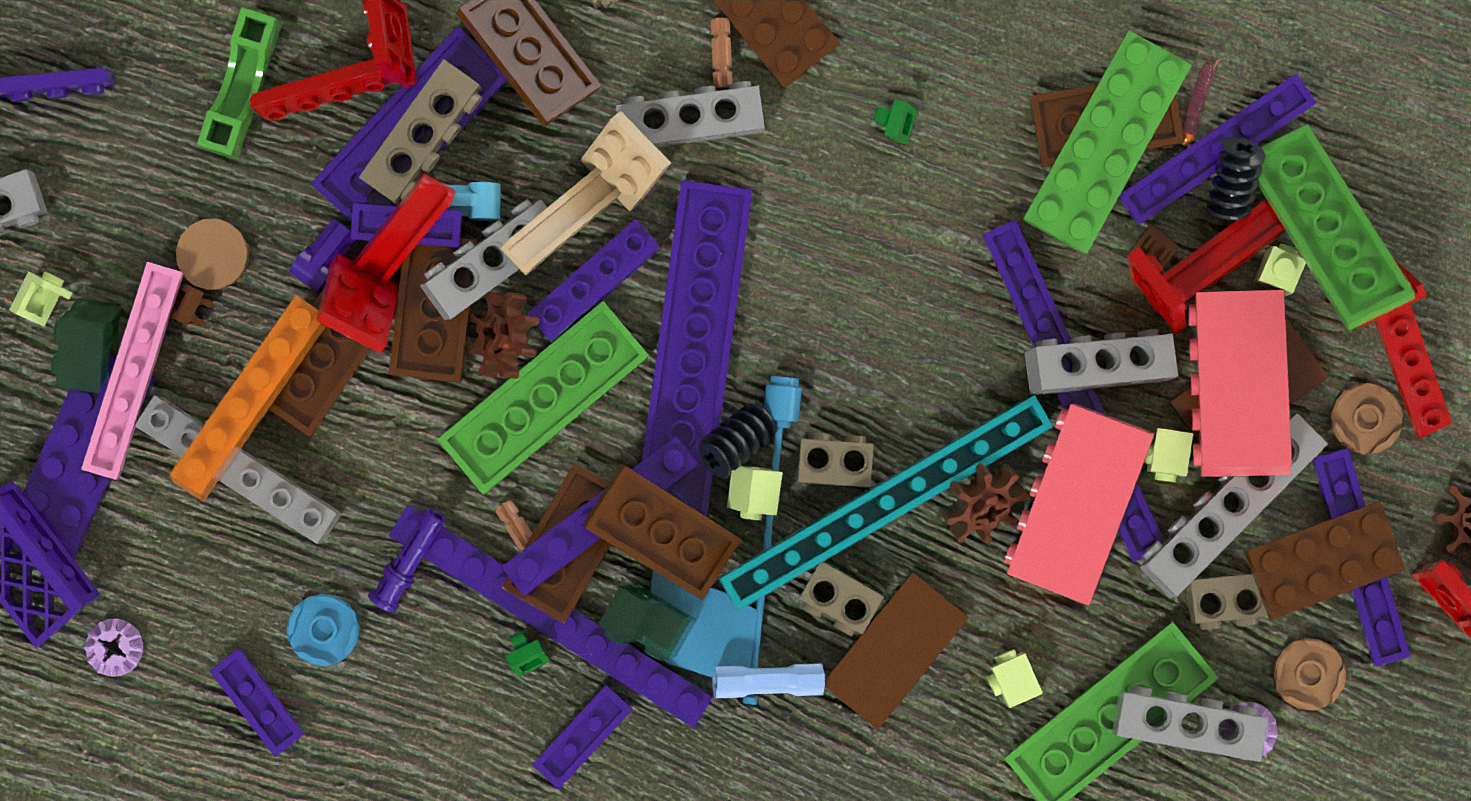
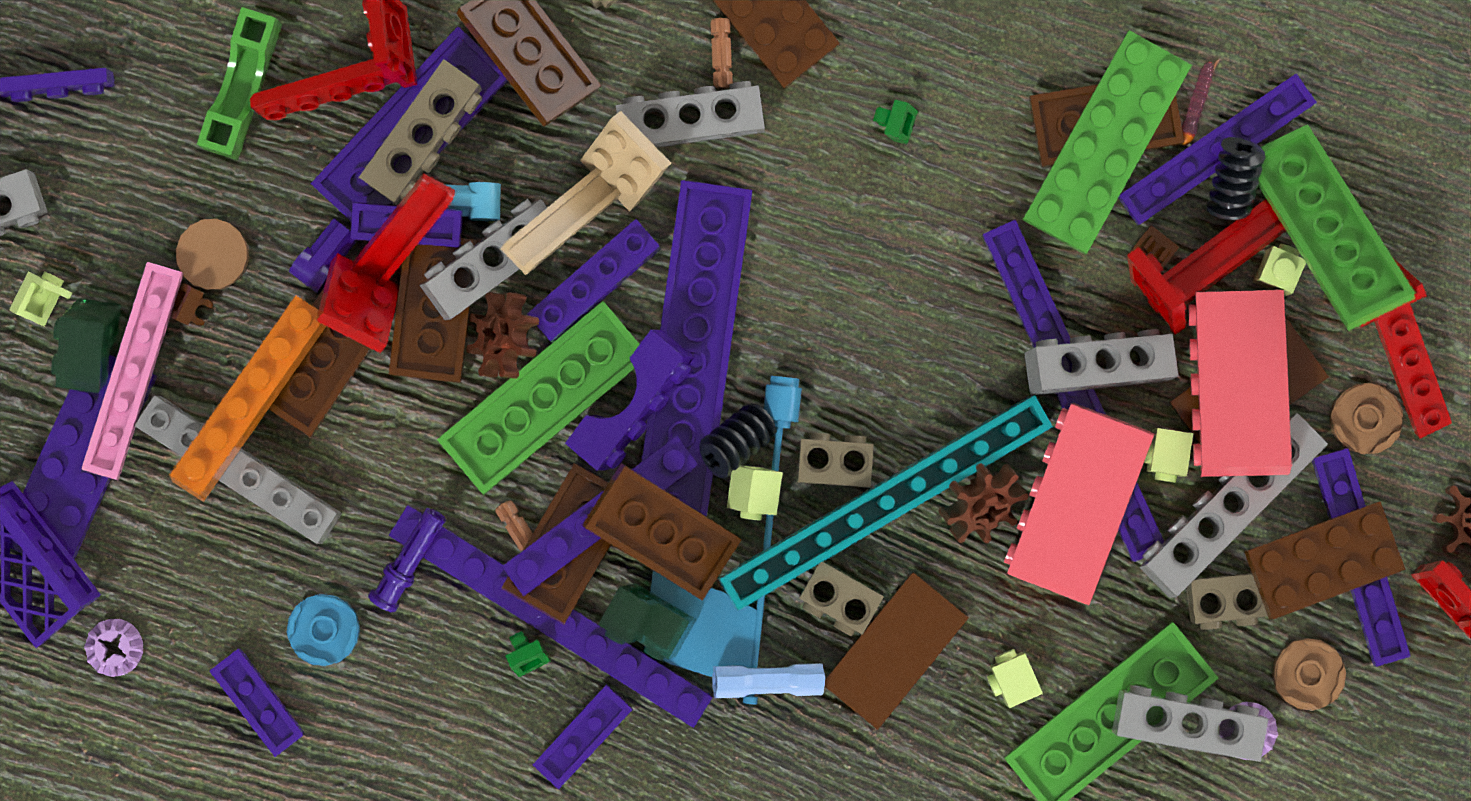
(658, 366): none -> dark purple arch

